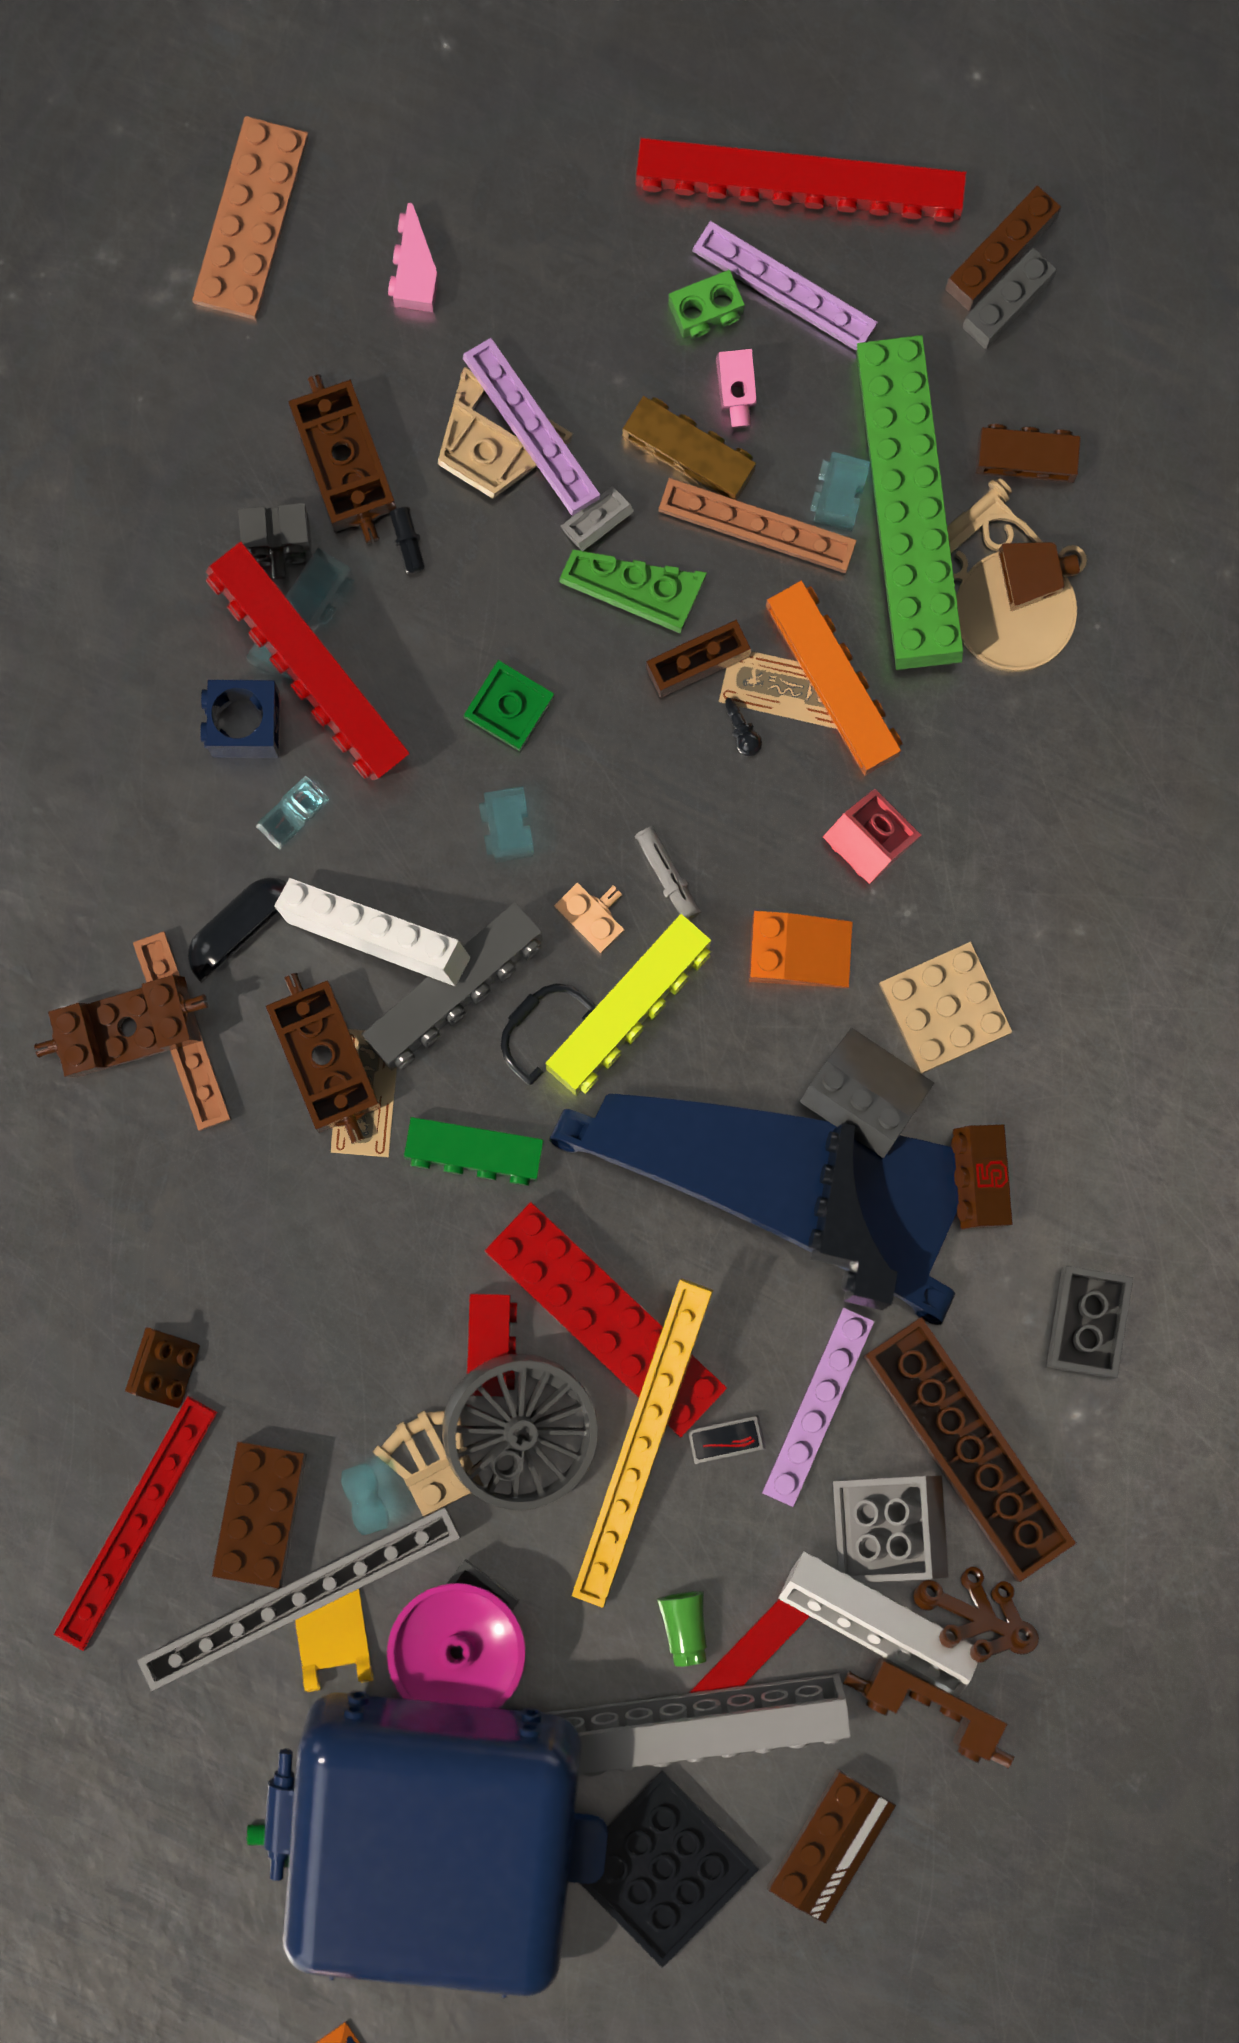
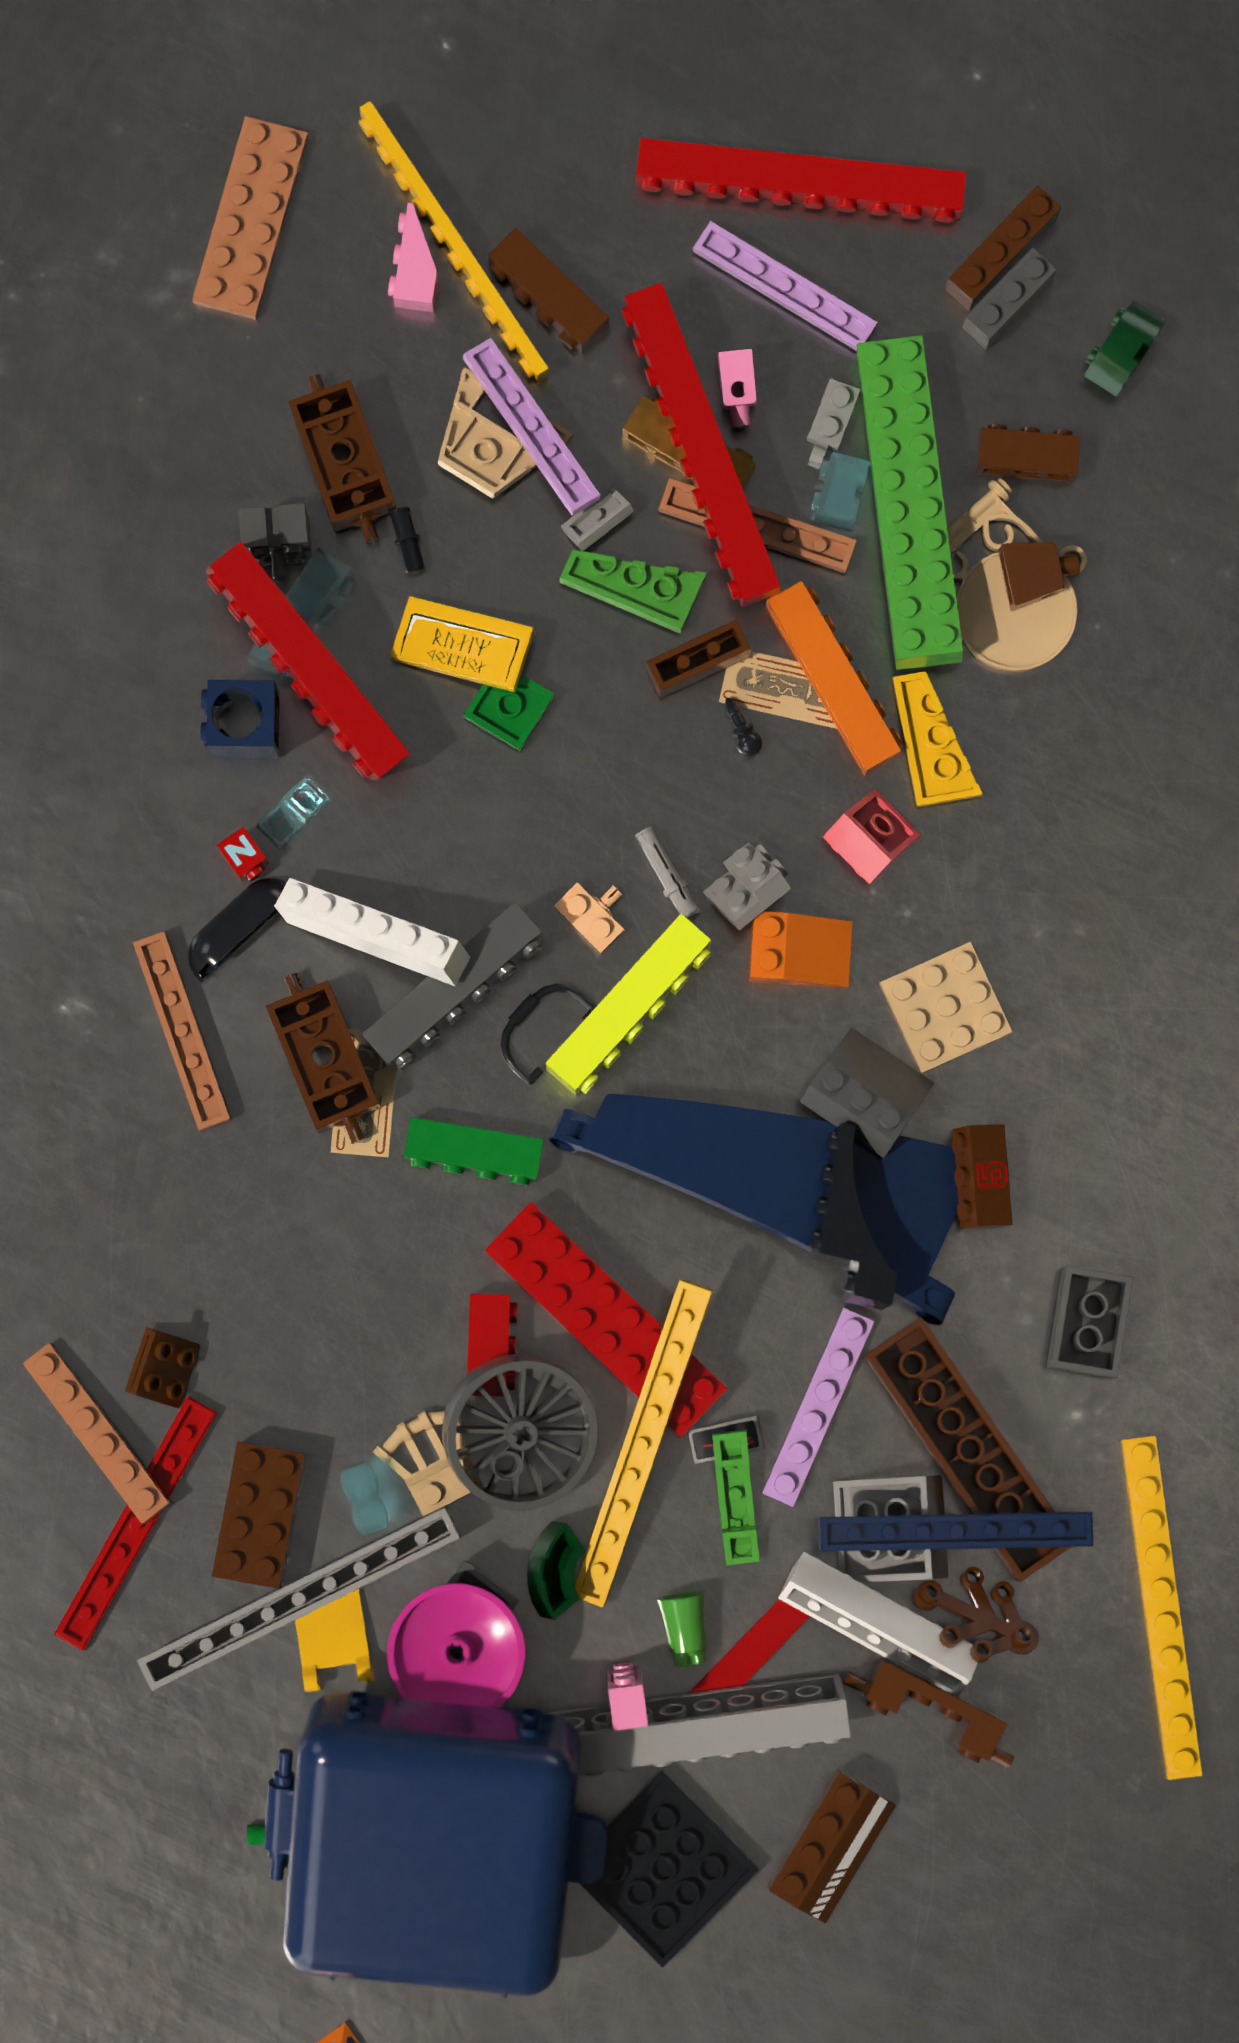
(91, 1034): reddish brown brick -> none
(96, 1433): none -> nougat plate
(243, 855): none -> red brick
(459, 254): none -> yellow plate
(462, 644): none -> yellow tile
(507, 835): clear light blue brick -> none
(548, 291): none -> reddish brown brick
(552, 1570): none -> dark green brick
(626, 1696): none -> bright pink slope
(701, 444): none -> red brick
(702, 296): bright green brick -> none
(735, 1497): none -> bright green slope
(748, 885): none -> light grey plate
(831, 420): none -> light grey plate
(933, 754): none -> yellow wing
(955, 1531): none -> dark blue tile
(1124, 347): none -> dark green brick
(1161, 1608): none -> yellow plate

